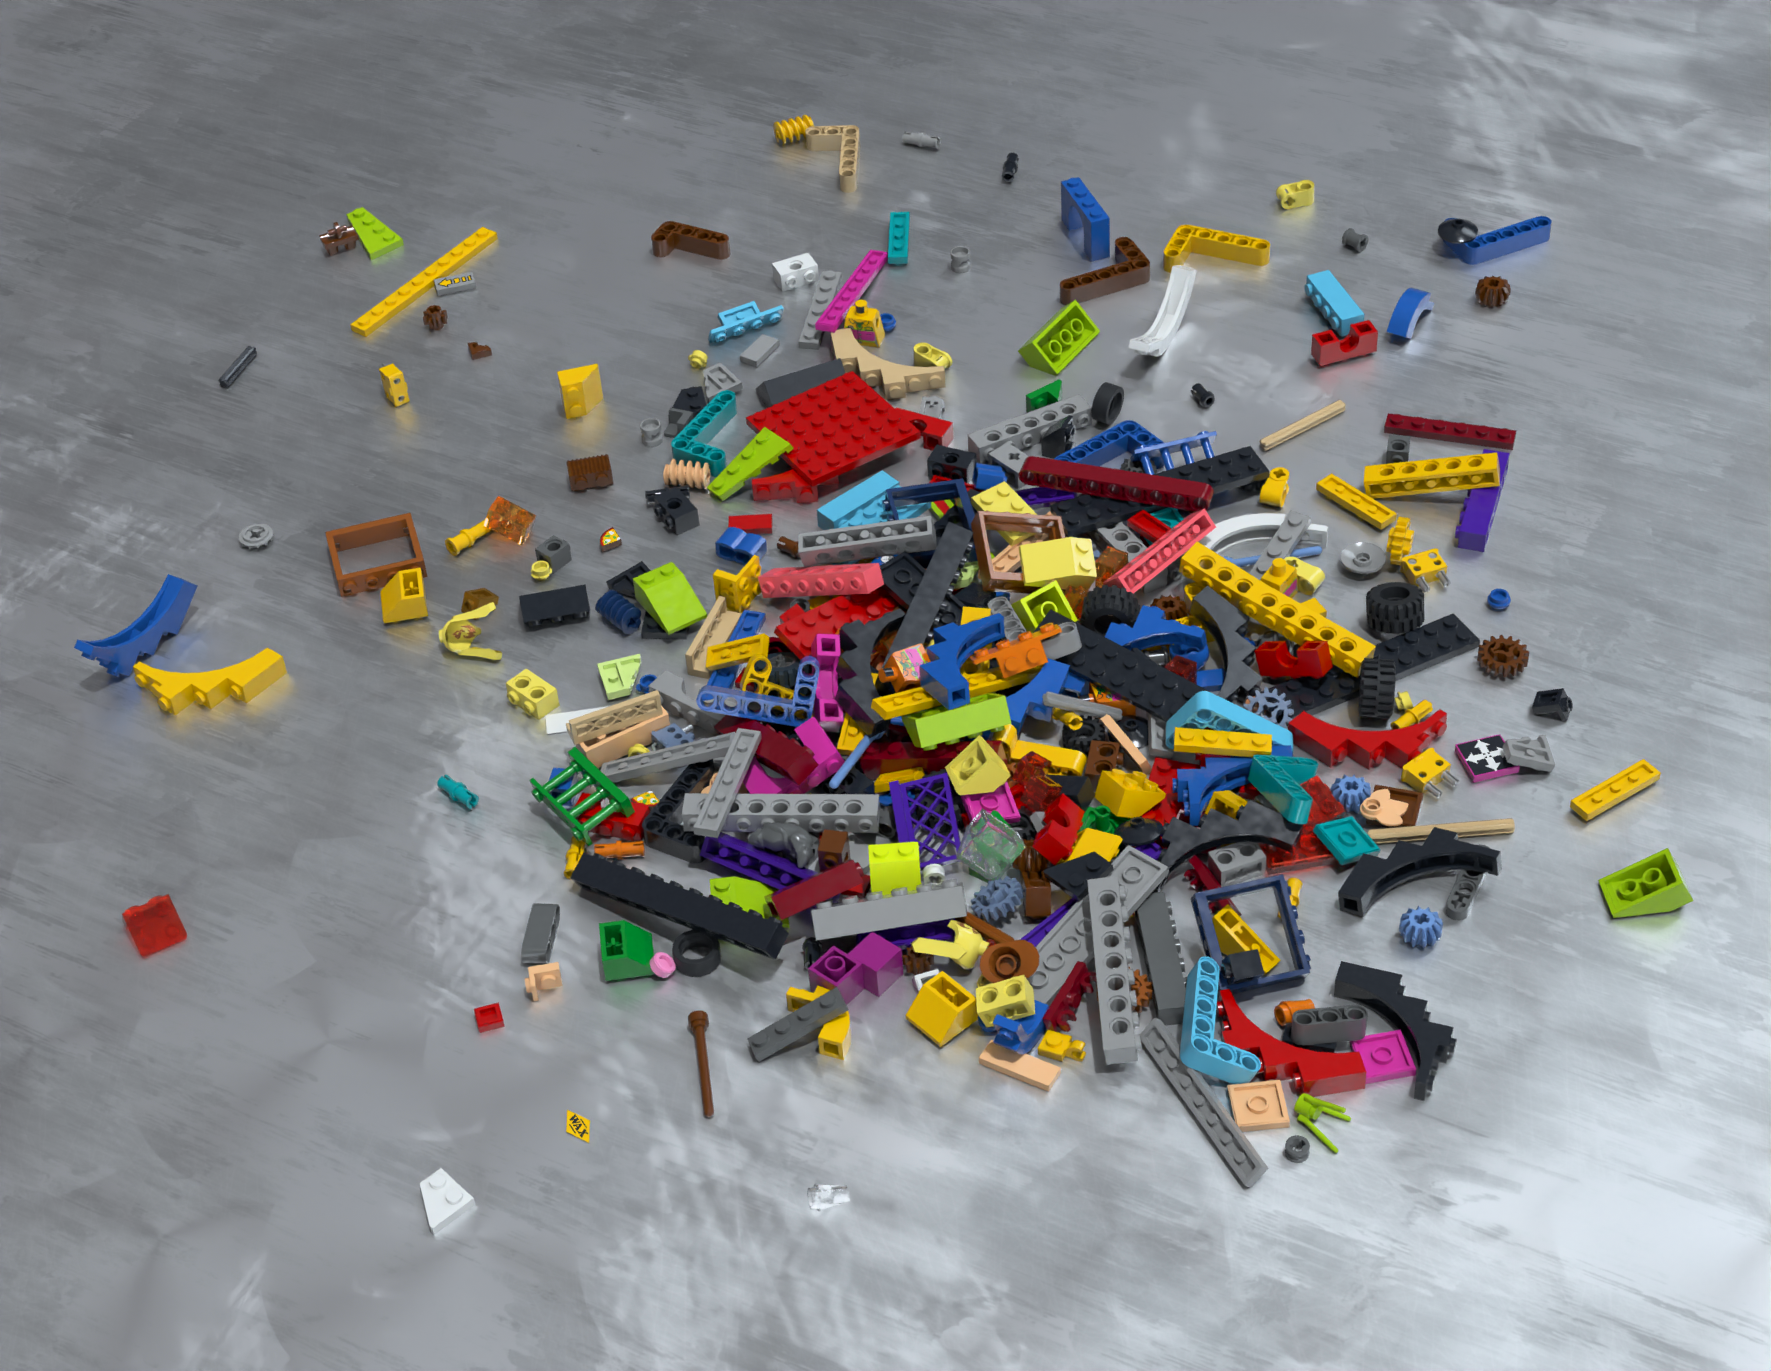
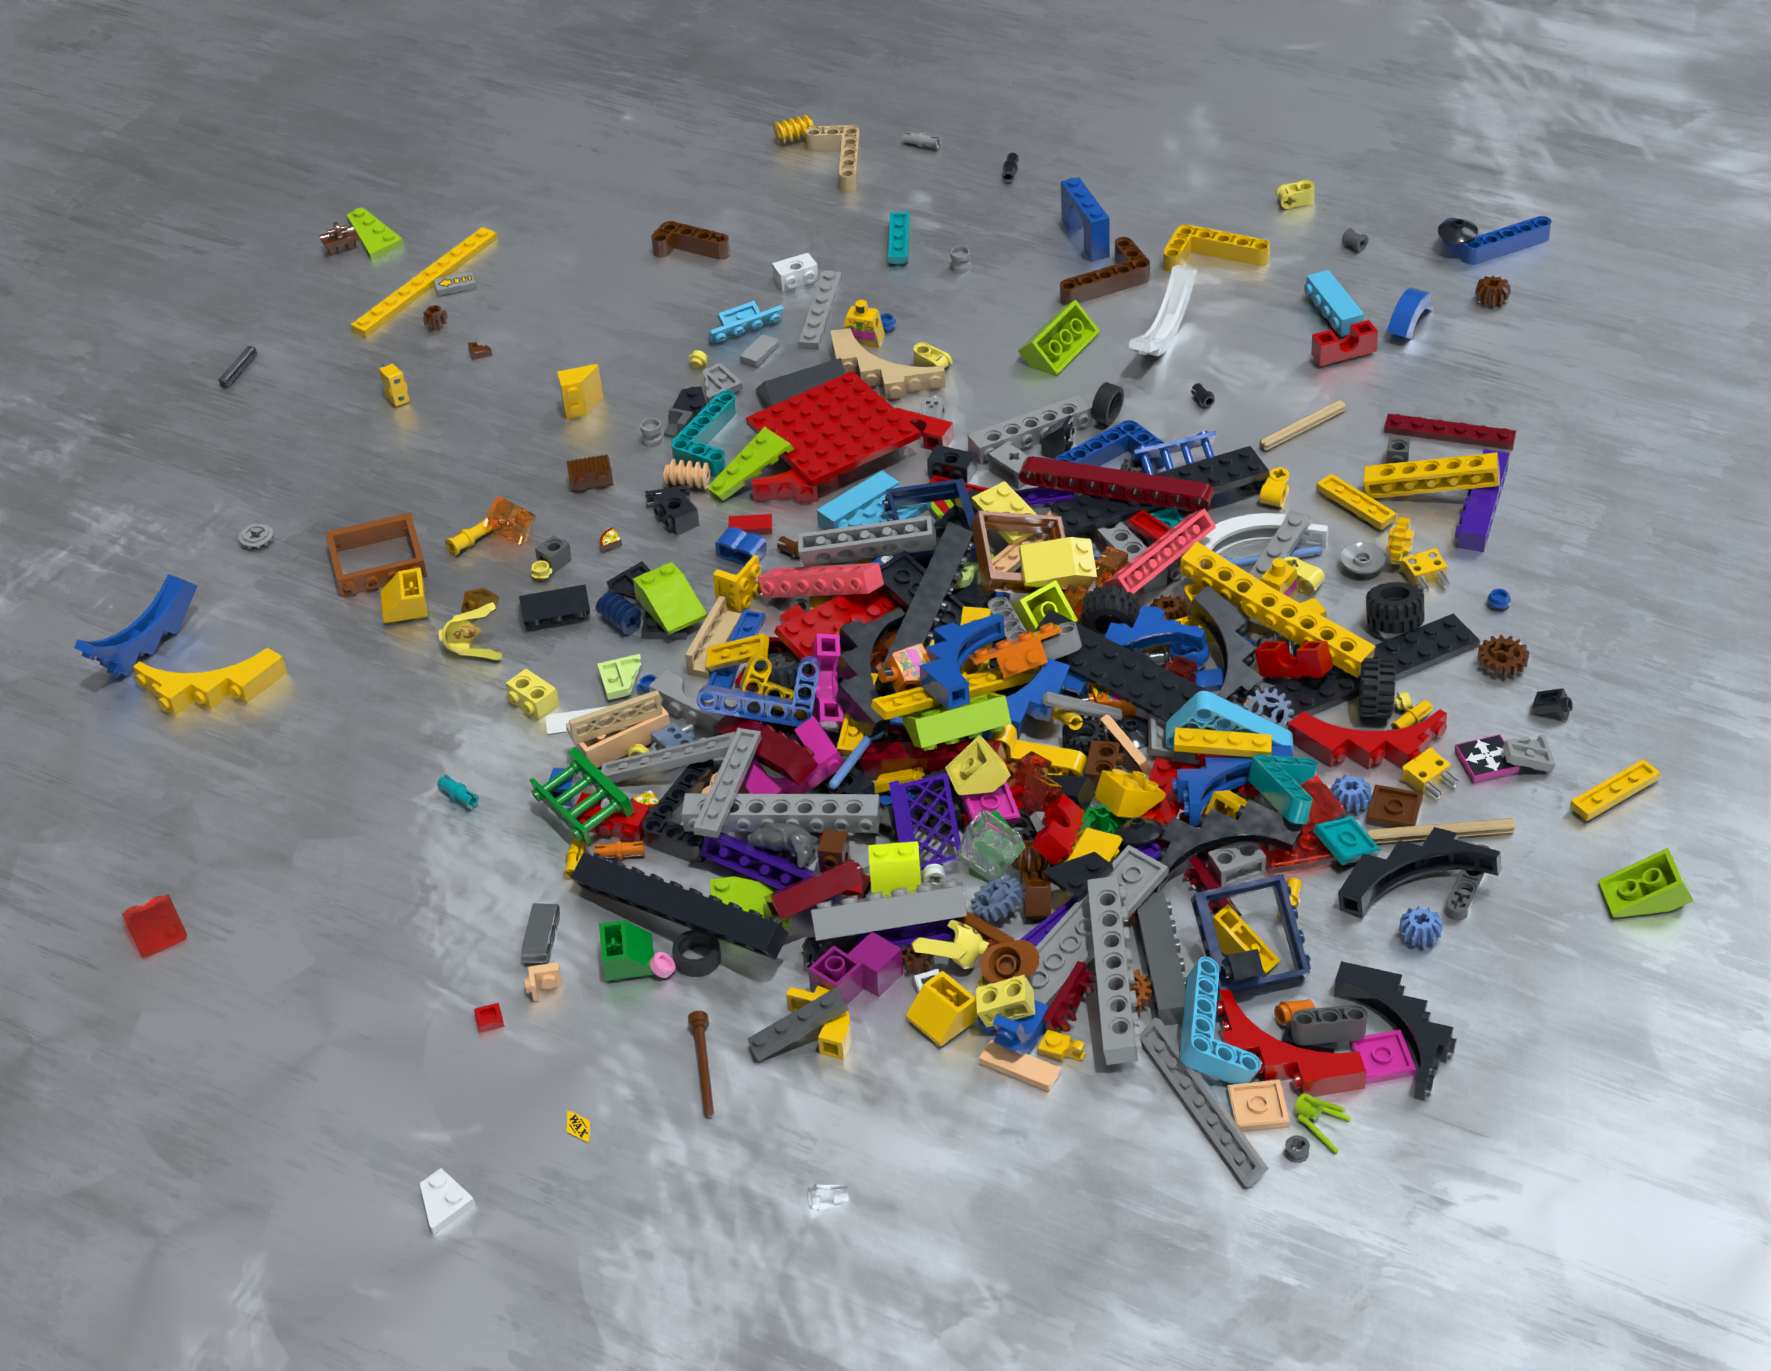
(851, 291): dark pink tile -> none
(987, 476): blue brick -> none
(1044, 396): green slope -> none
(1383, 809): light nougat plate -> none

